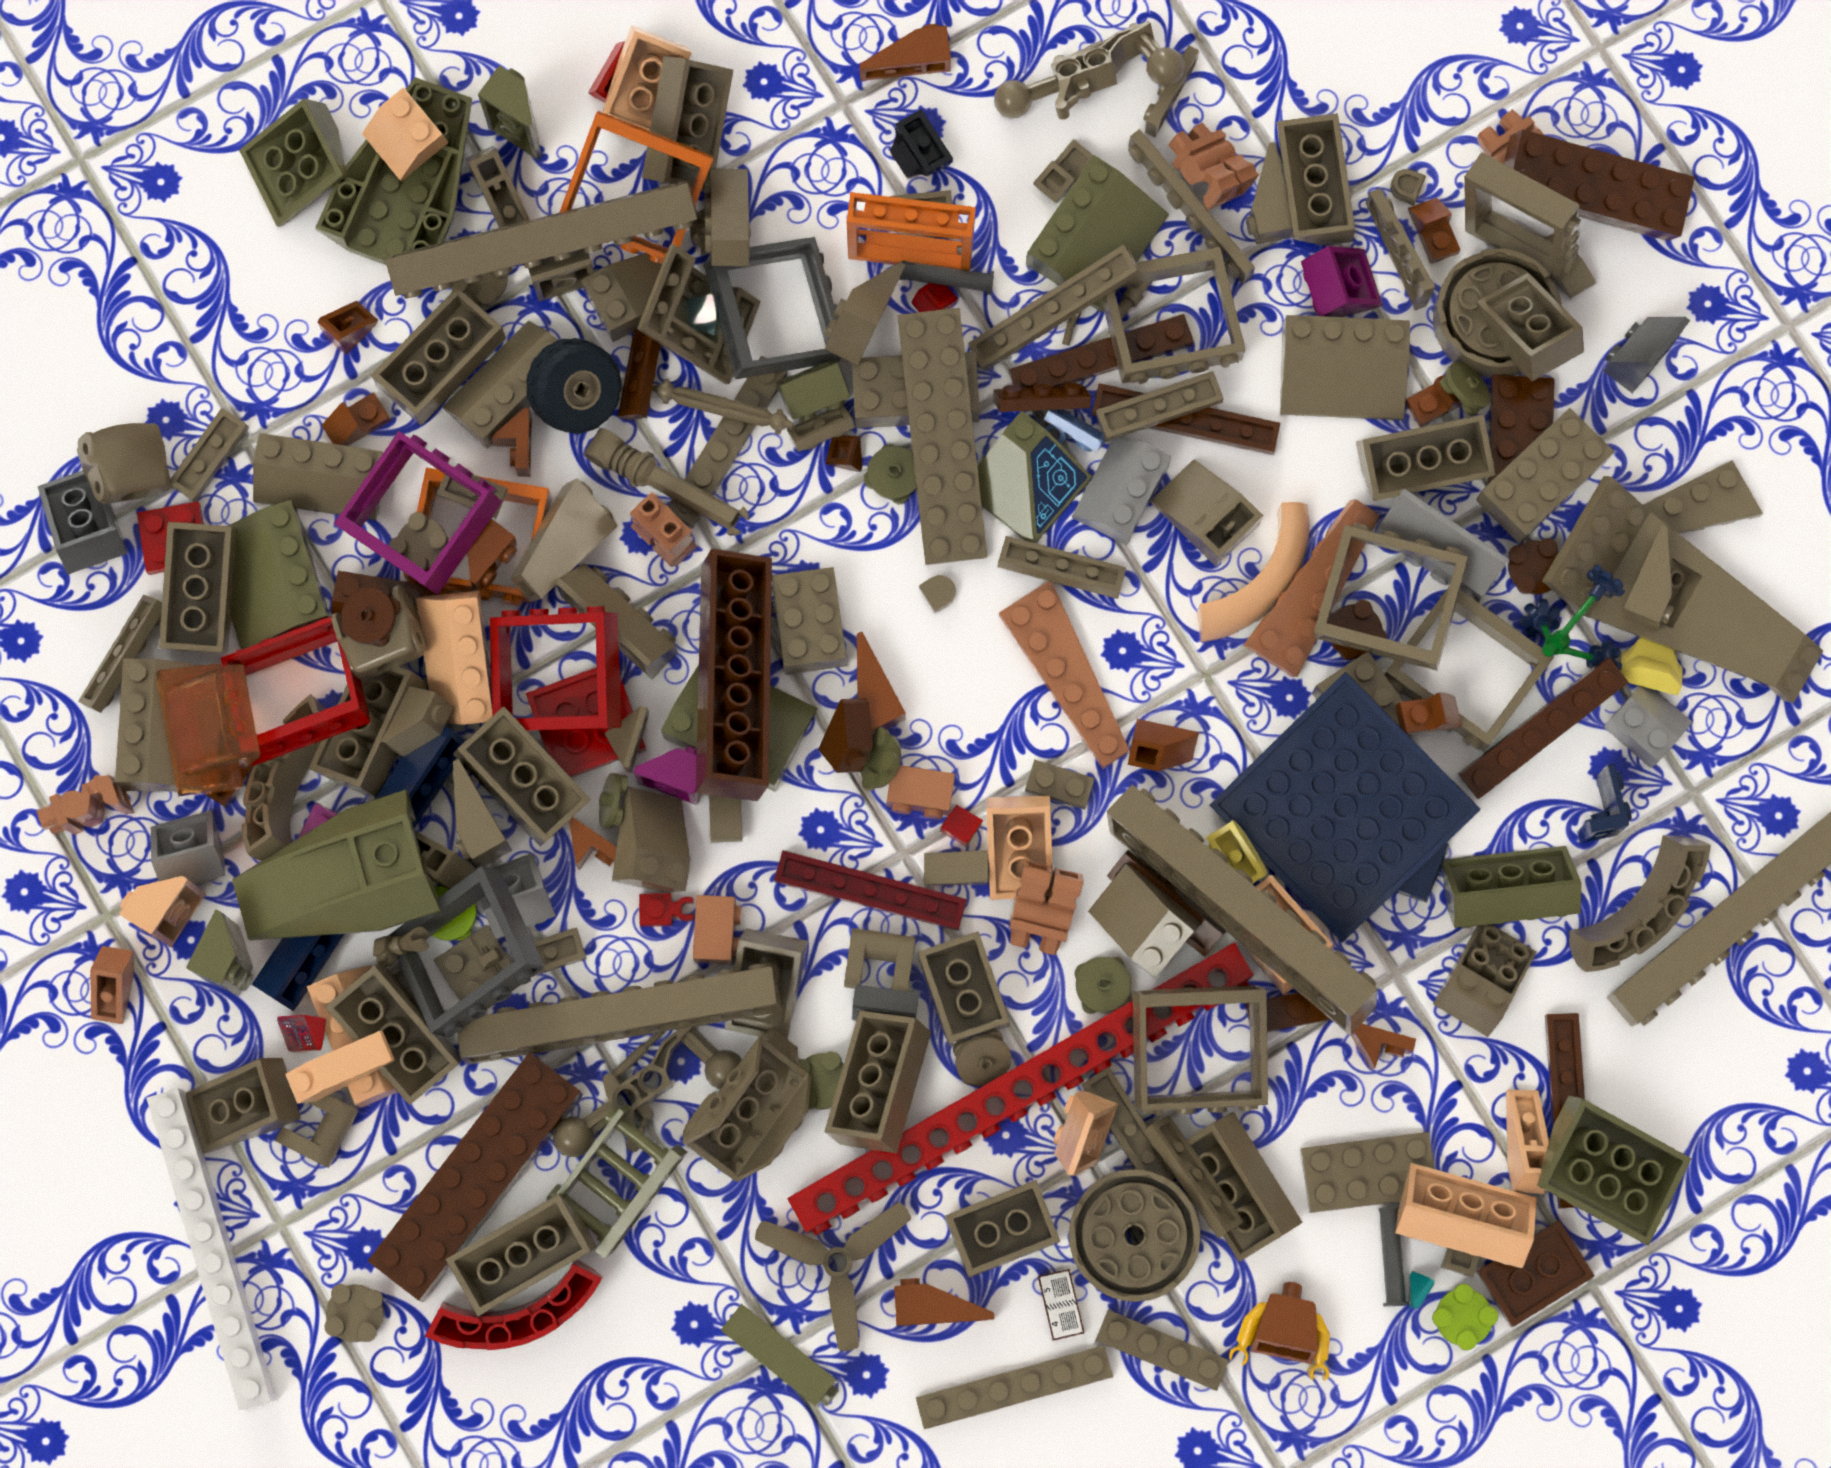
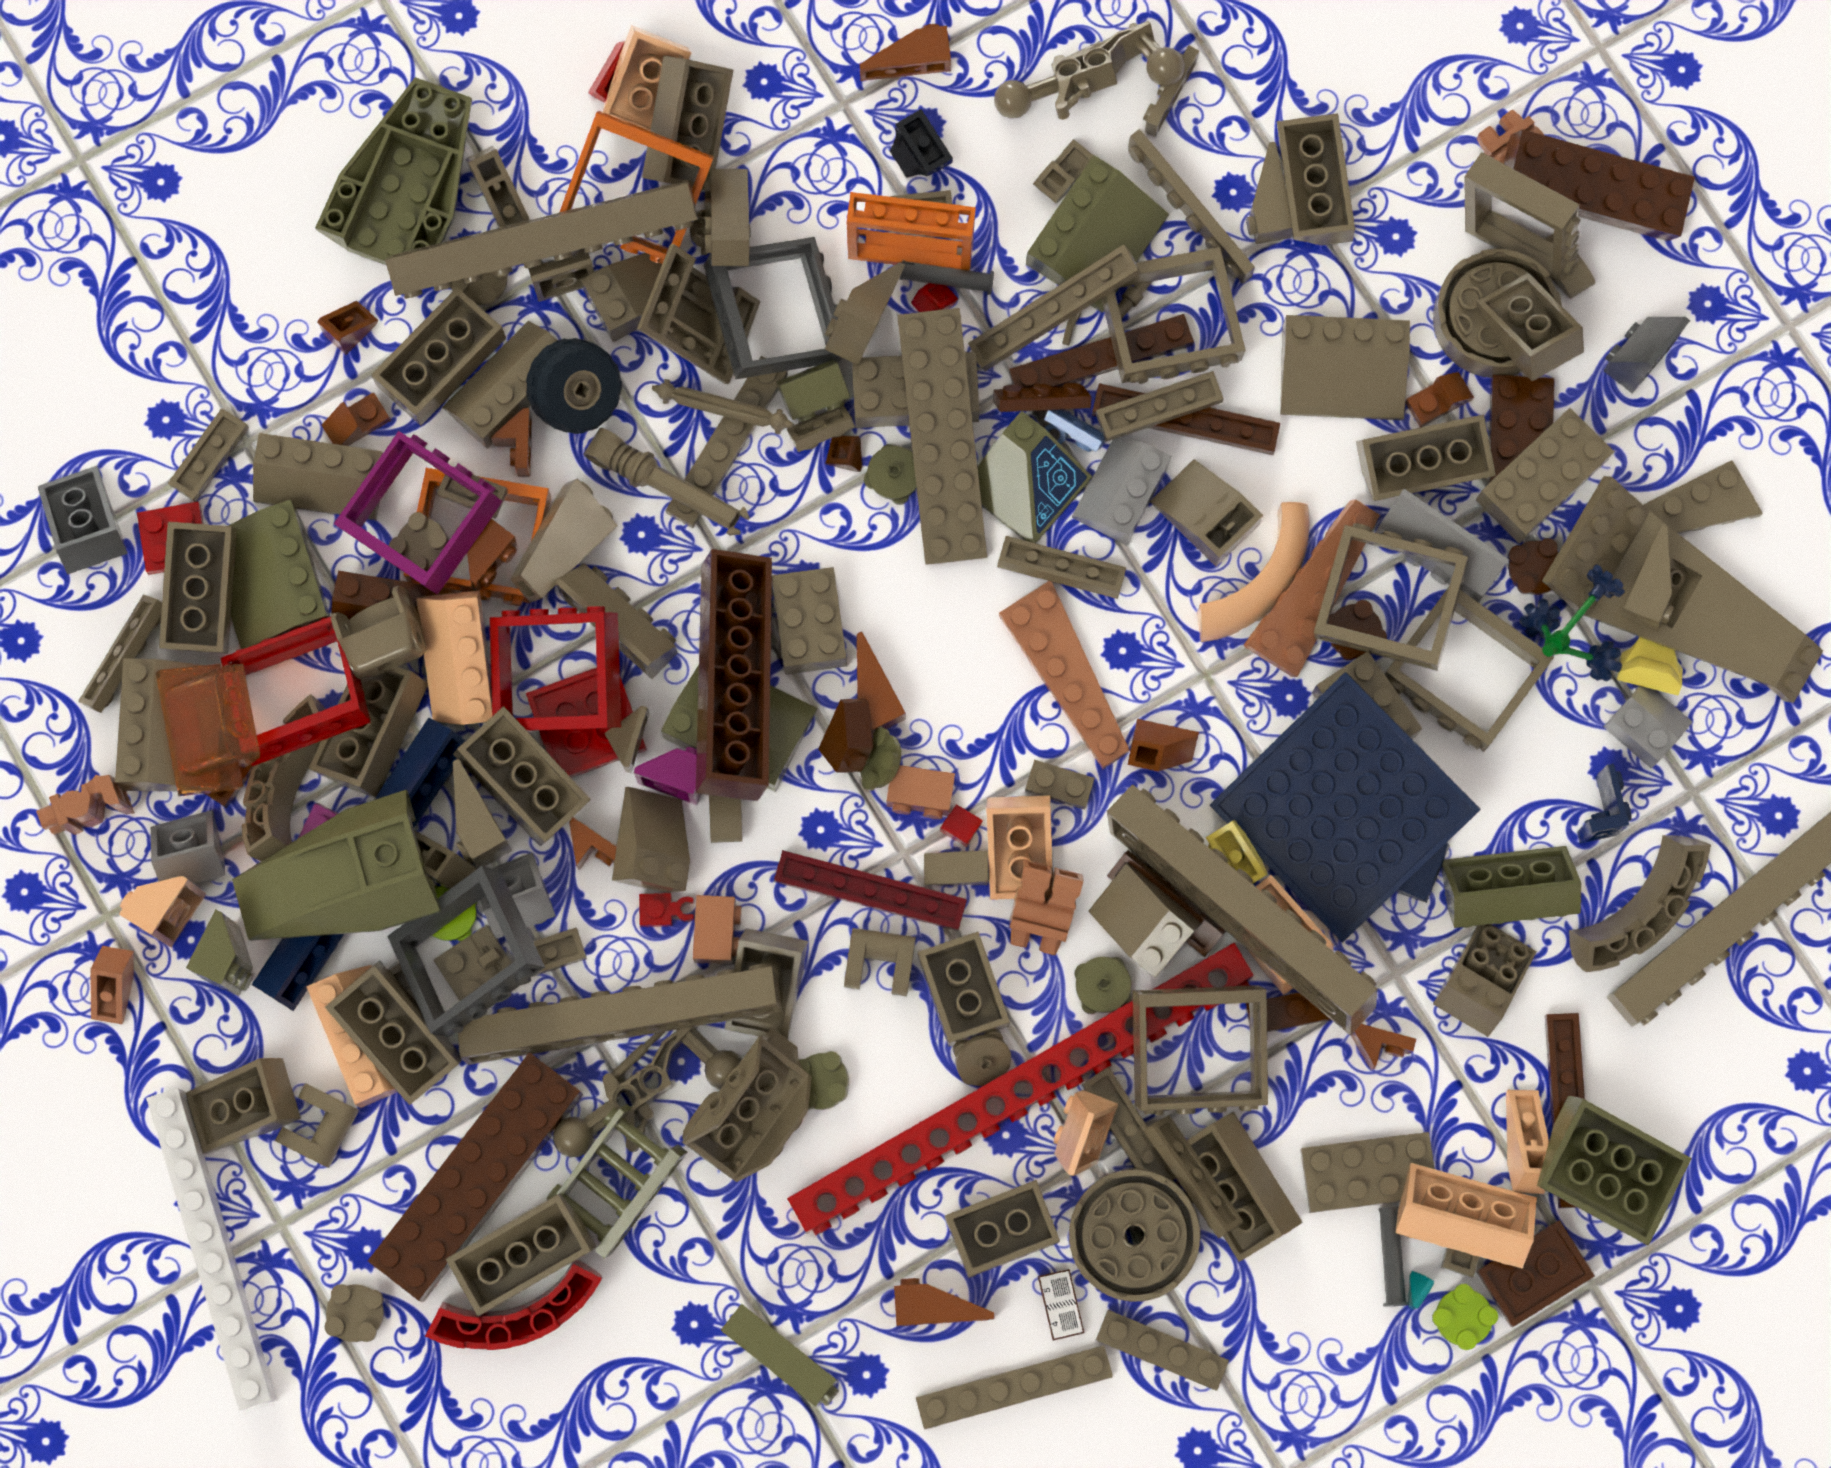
(124, 462): dark tan piece -> none
(296, 159): olive slope -> none
(302, 1032): slope -> none
(339, 1068): light nougat slope -> none
(369, 616): reddish brown piece -> none
(388, 948): dark tan piece -> none
(403, 134): light nougat slope -> none
(417, 720): dark tan slope -> none
(510, 110): olive slope -> none
(609, 811): olive piece -> none
(639, 377): reddish brown plate -> none
(663, 529): nougat hips -> none
(702, 314): clear light blue slope -> none
(857, 1247): dark tan piece -> none
(878, 1081): dark tan brick -> none
(884, 1001): dark grey slope -> none
(938, 592): dark tan tile -> none
(1212, 159): nougat hips -> none
(1287, 1330): dark orange torso -> none
(1340, 282): magenta slope -> none
(1402, 253): dark tan wing -> none
(1407, 185): dark tan tile -> none
(1429, 714): dark orange slope -> none
(1434, 230): dark orange slope -> none
(1467, 387): olive piece -> none
(1543, 728): reddish brown plate -> none

